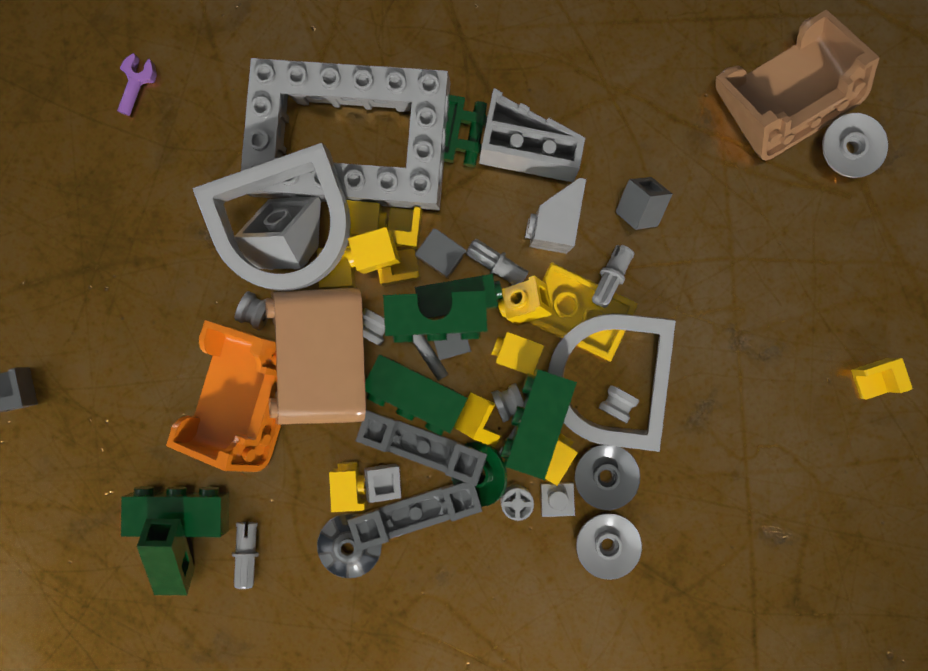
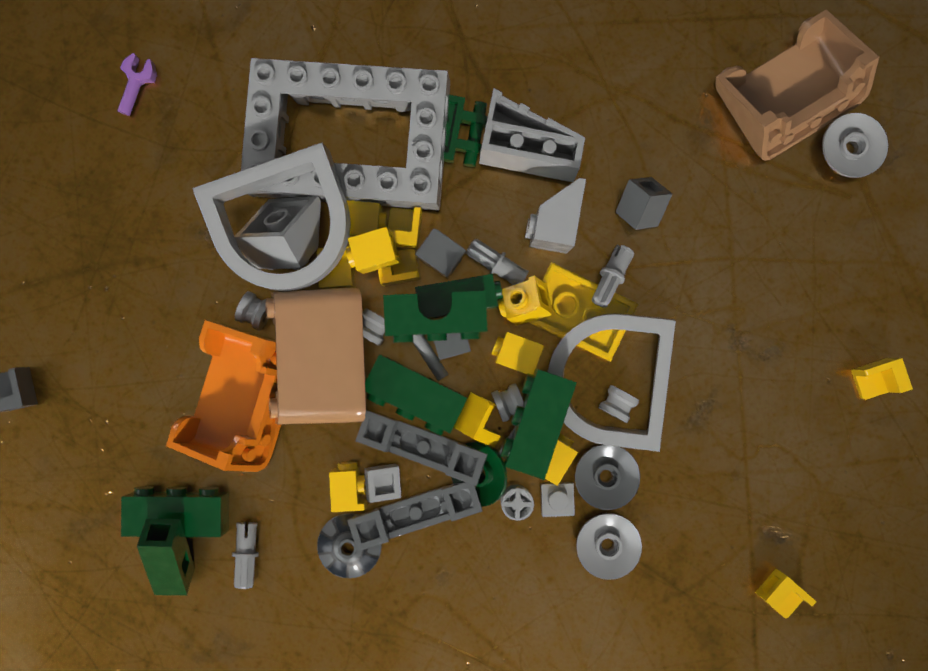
(783, 593): none -> yellow panel

